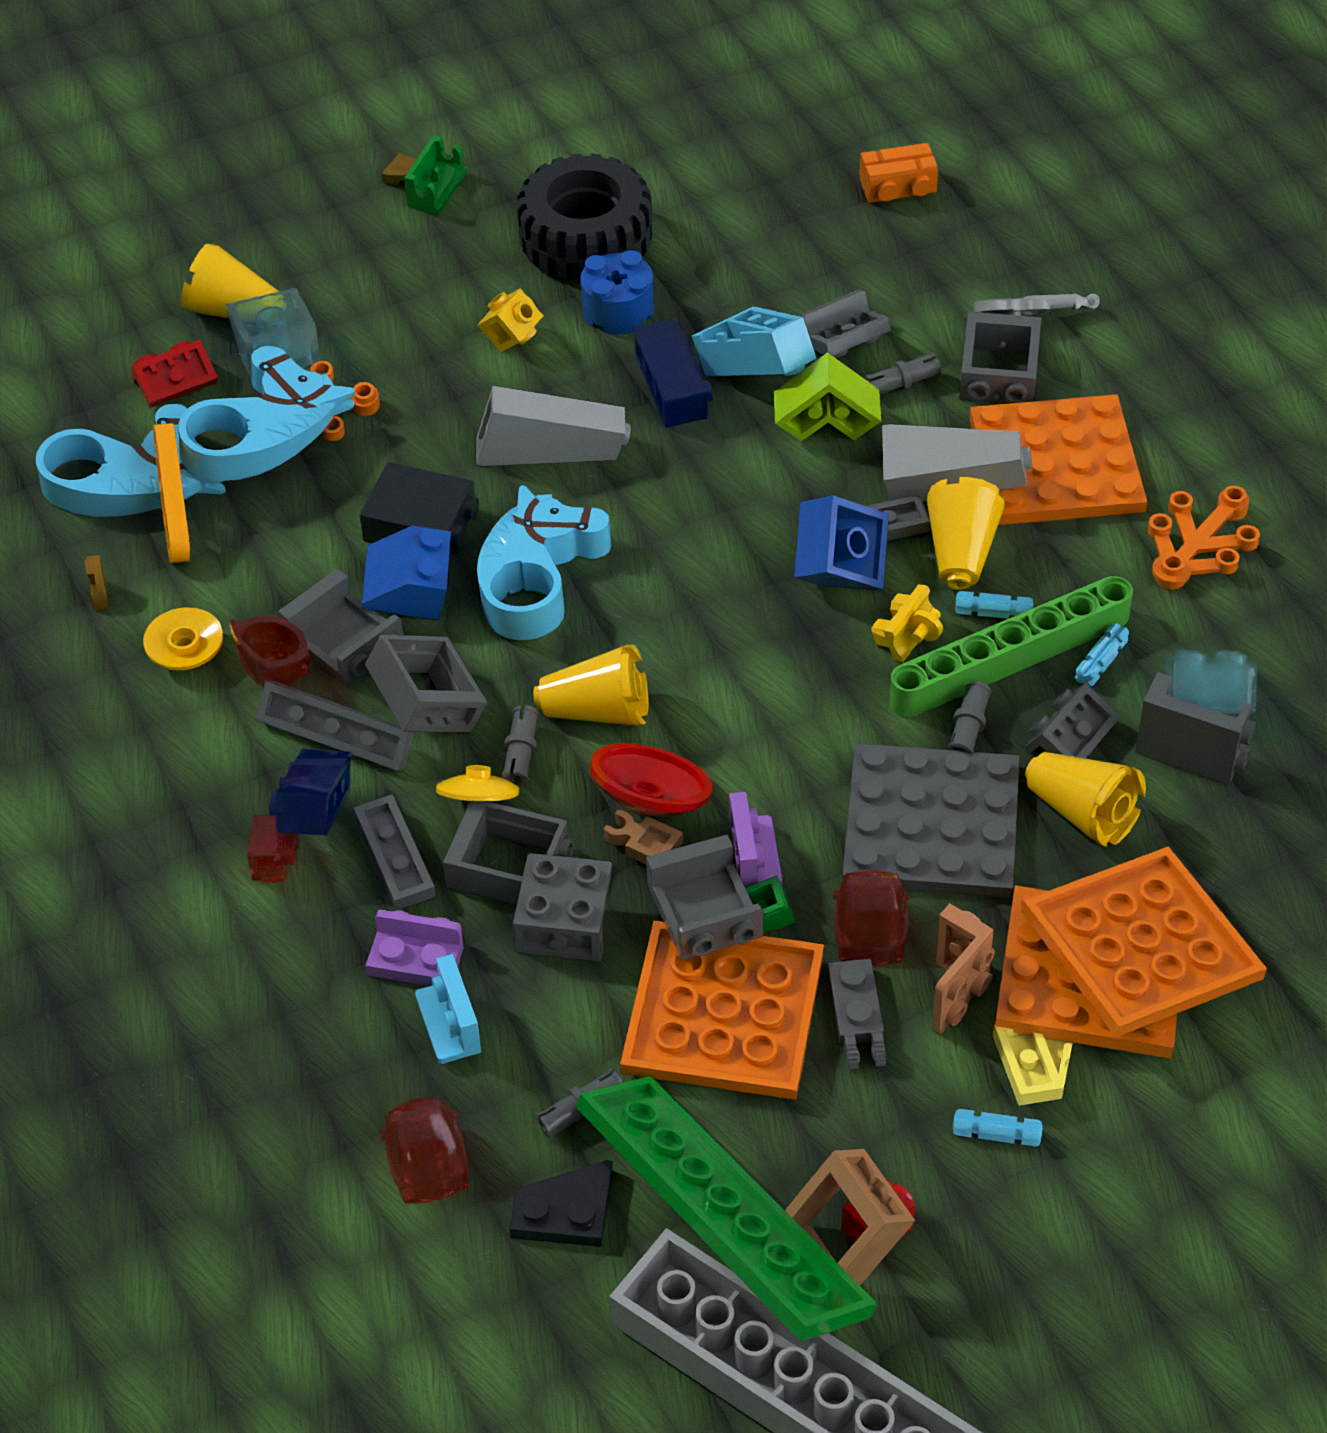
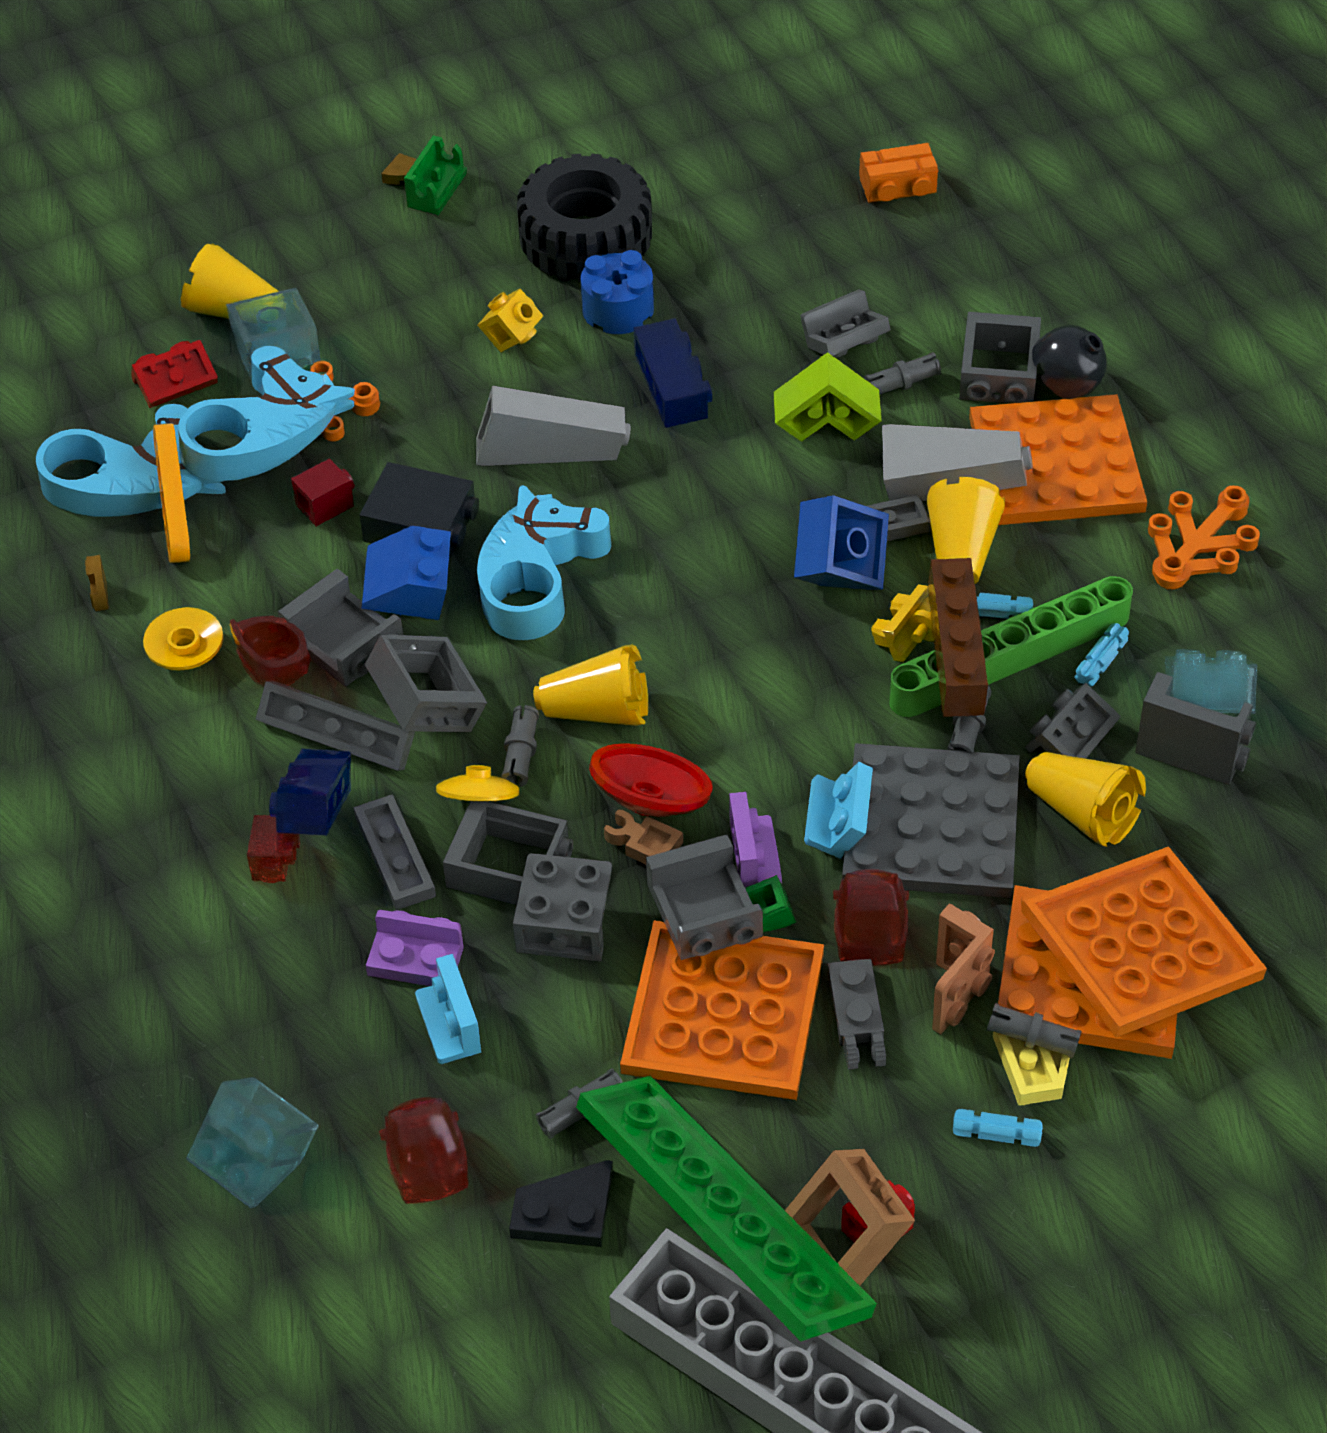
(250, 1140): none -> clear light blue slope
(323, 491): none -> dark red brick
(755, 344): medium azure wedge -> none
(838, 810): none -> medium azure bracket
(957, 637): none -> reddish brown brick
(1034, 1030): none -> dark grey pin
(1036, 304): light grey piece -> none
(1071, 361): none -> black cylinder

